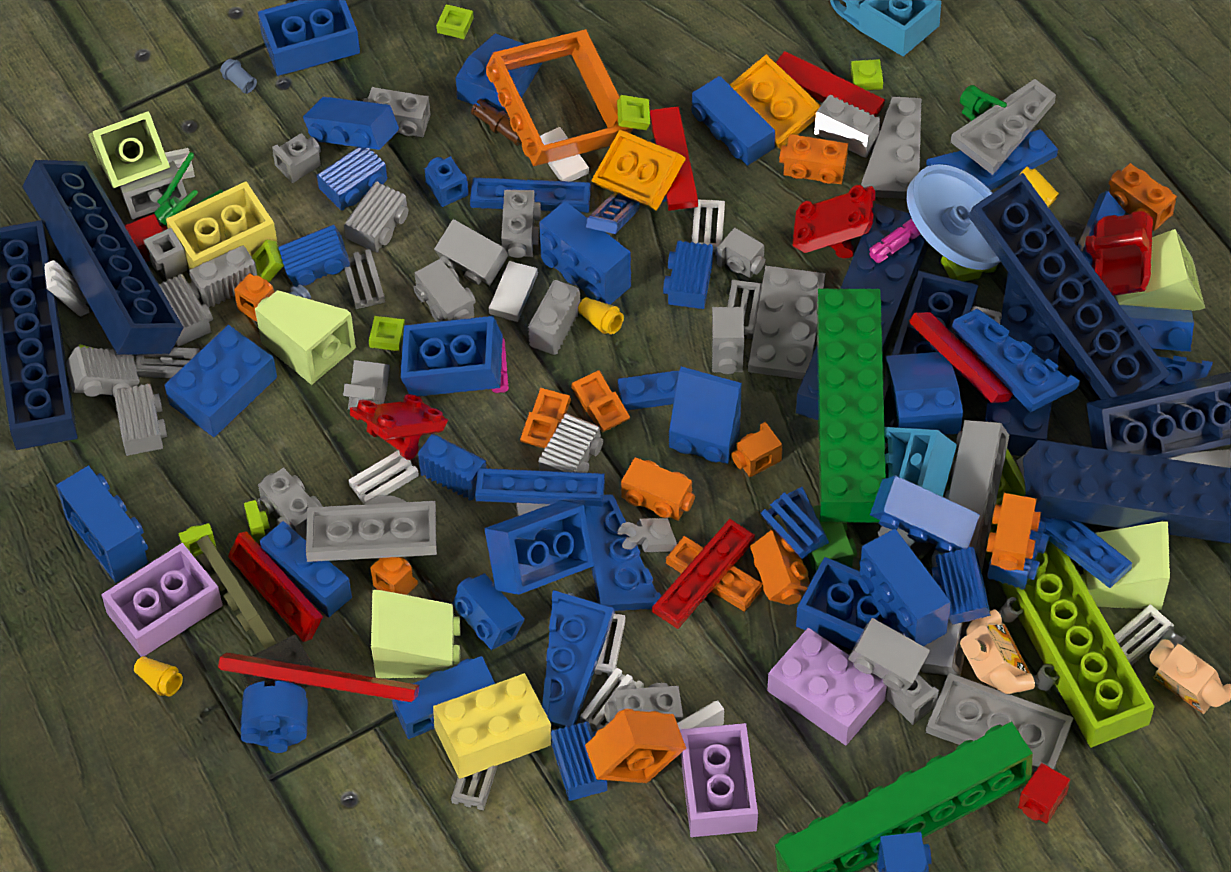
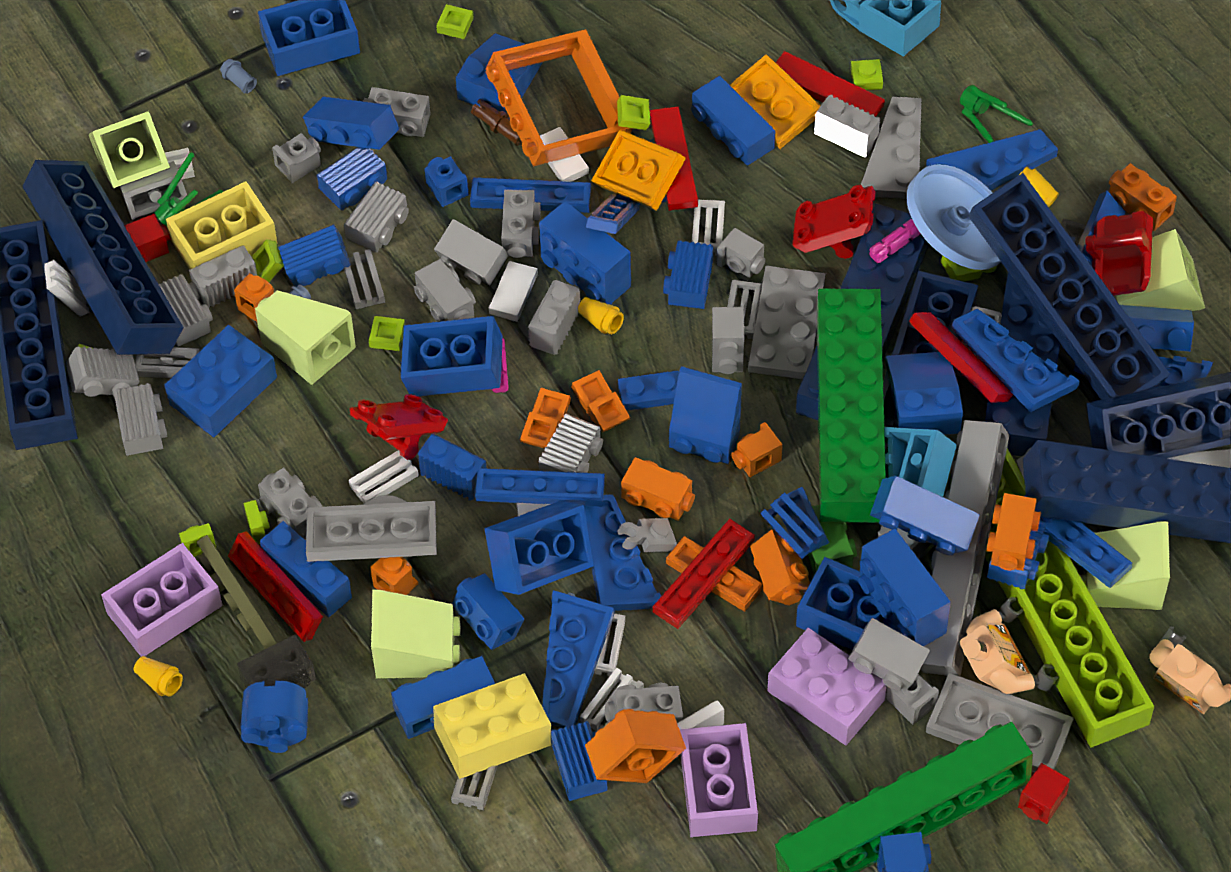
(103, 523): blue brick -> none
(167, 253): light grey brick -> none
(318, 677): red tile -> none
(367, 383): light grey brick -> none
(814, 159): orange brick -> none
(963, 584): blue brick -> none
(1000, 130): light grey wing -> none
(1151, 641): white tile -> none

